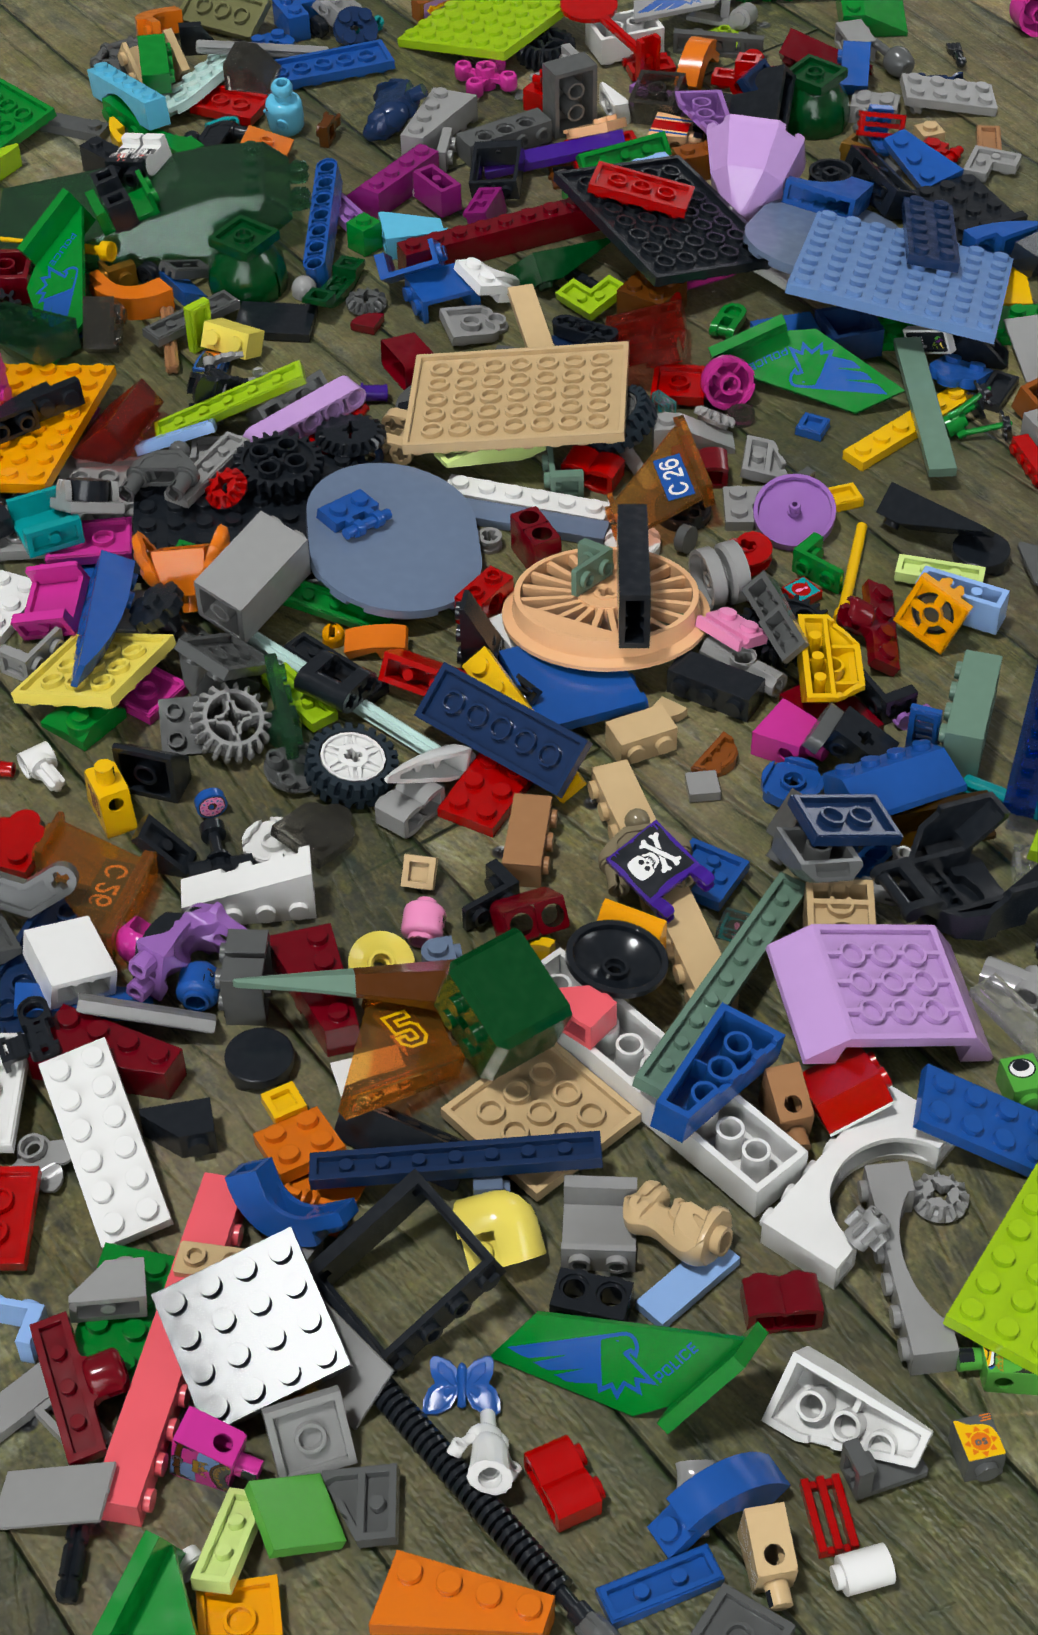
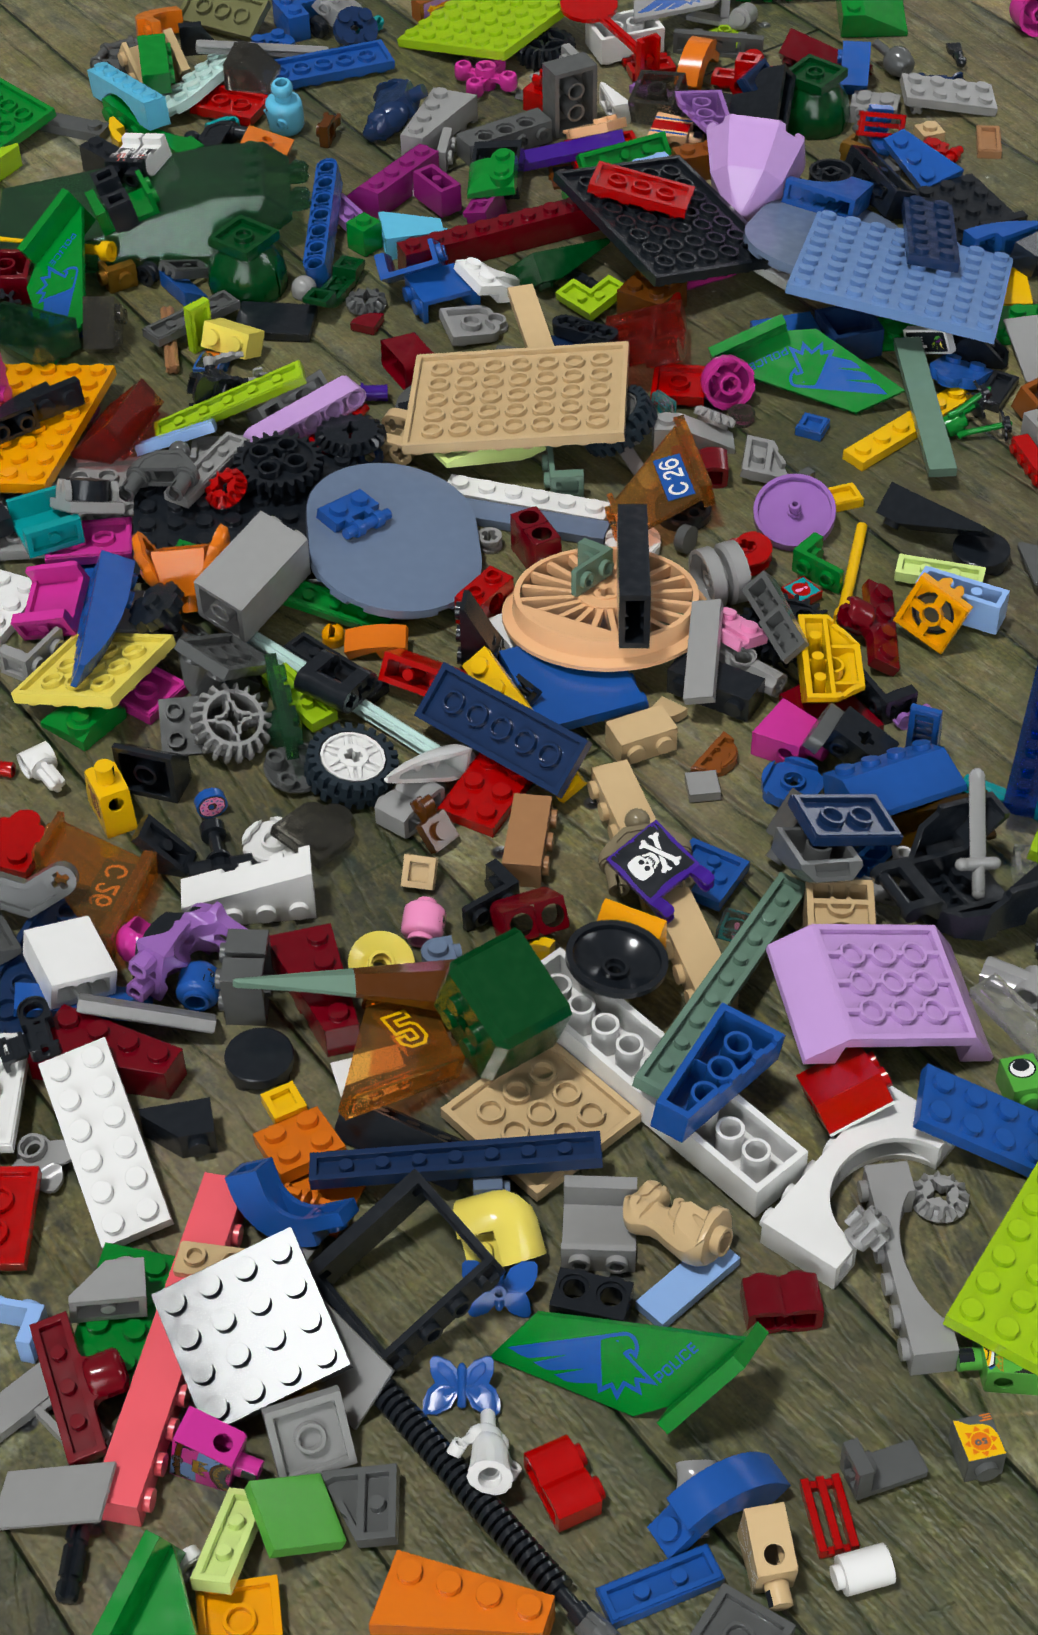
(140, 300): orange arch -> none
(435, 825): none -> reddish brown plate
(493, 175): none -> green slope
(508, 1292): none -> blue piece
(592, 1014): coral slope -> none
(600, 470): red brick -> none
(703, 652): none -> light grey tile
(731, 315): green plate -> none
(738, 507): light grey plate -> none
(787, 1101): medium nougat torso -> none
(830, 1405): white wedge -> none
(854, 31): light grey brick -> none
(971, 710): sand green brick -> none
(977, 830): none -> light grey sword
(986, 159): light grey plate -> none

